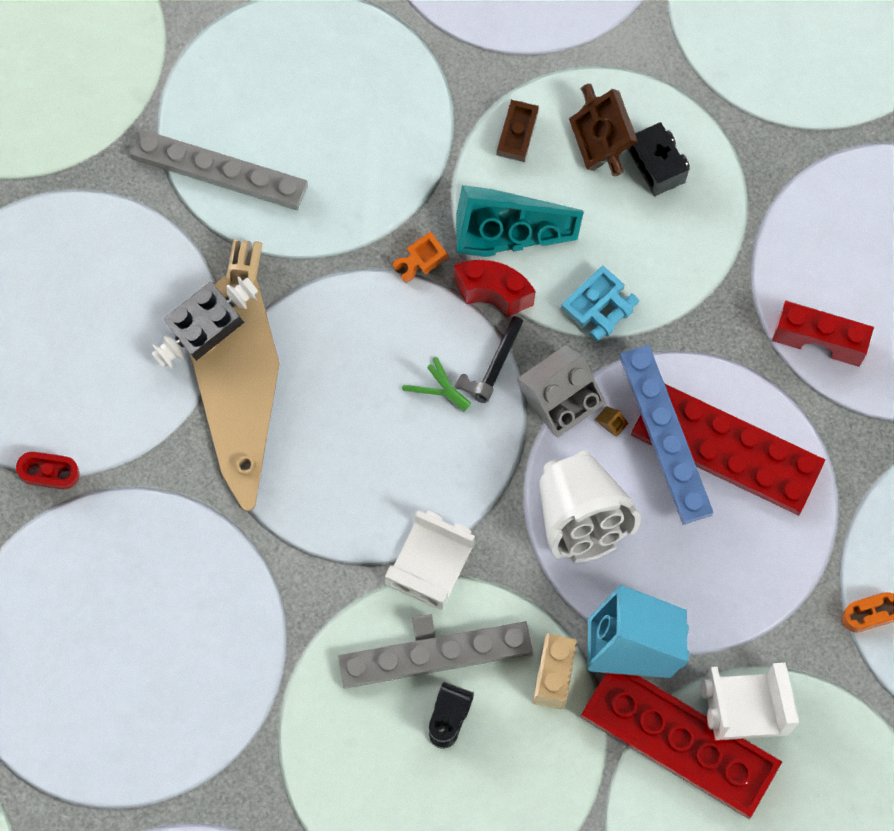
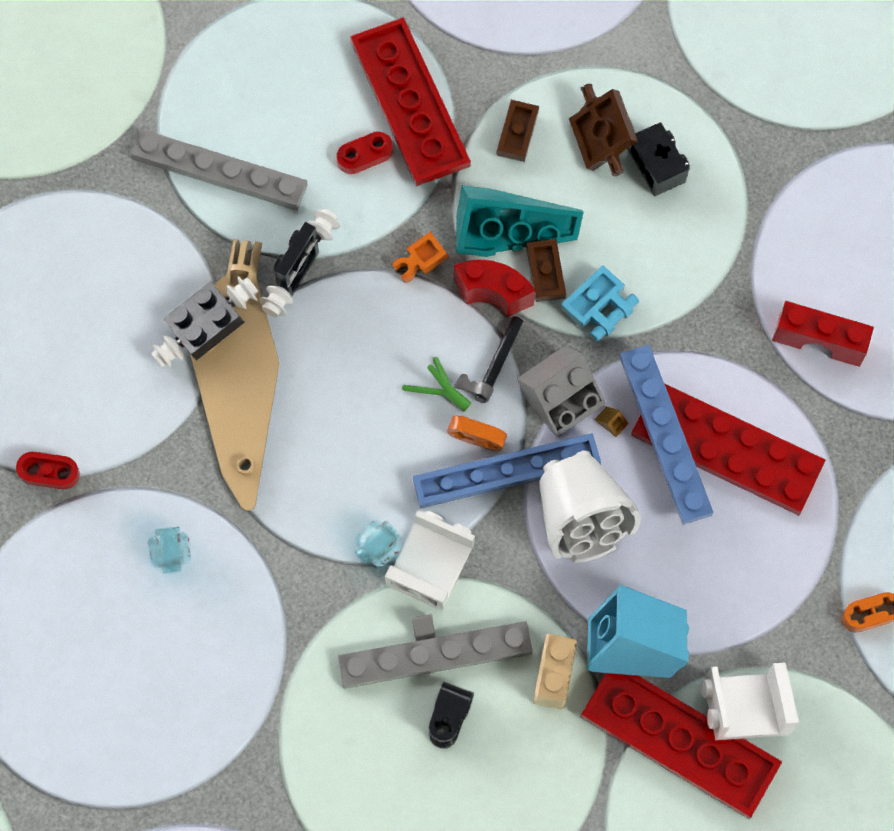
(169, 549): none -> clear light blue head
(294, 265): none -> plate
(366, 153): none -> red plate
(377, 543): none -> clear light blue head
(410, 101): none -> red plate
(477, 433): none -> orange beam
(497, 471): none -> medium blue plate
(546, 270): none -> reddish brown plate

